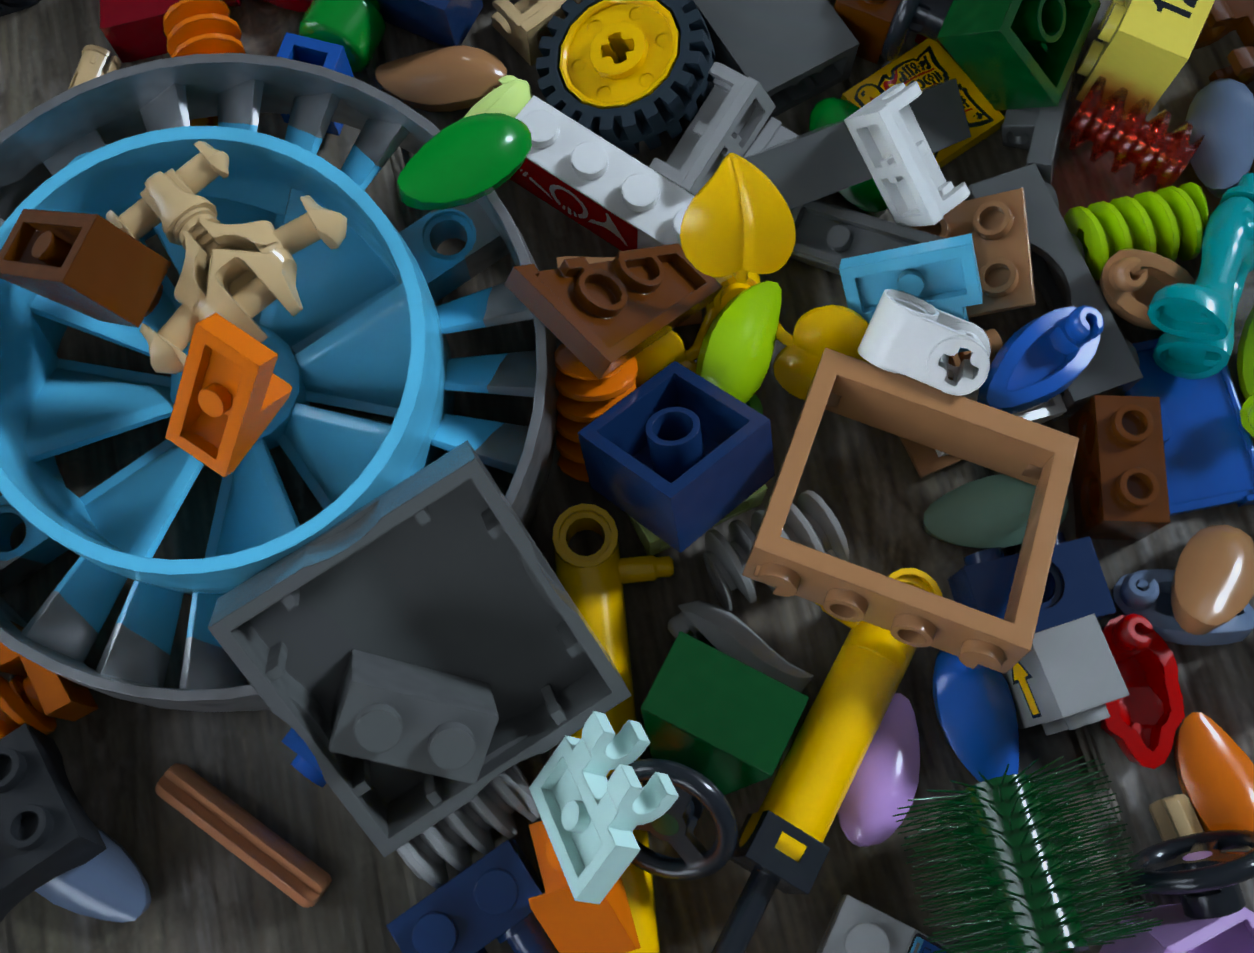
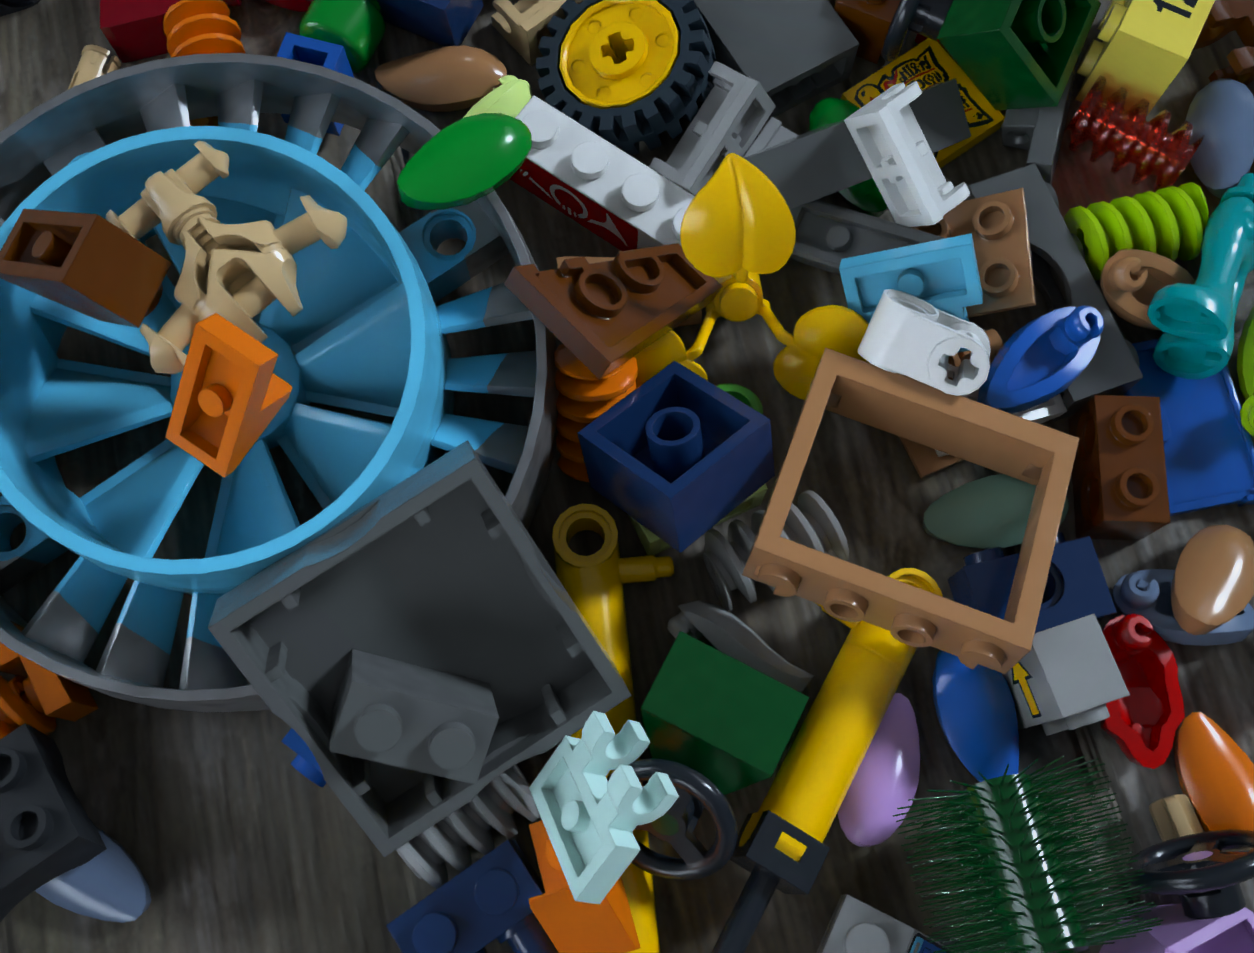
(243, 835): nougat axle -> none
(742, 341): lime arm -> none

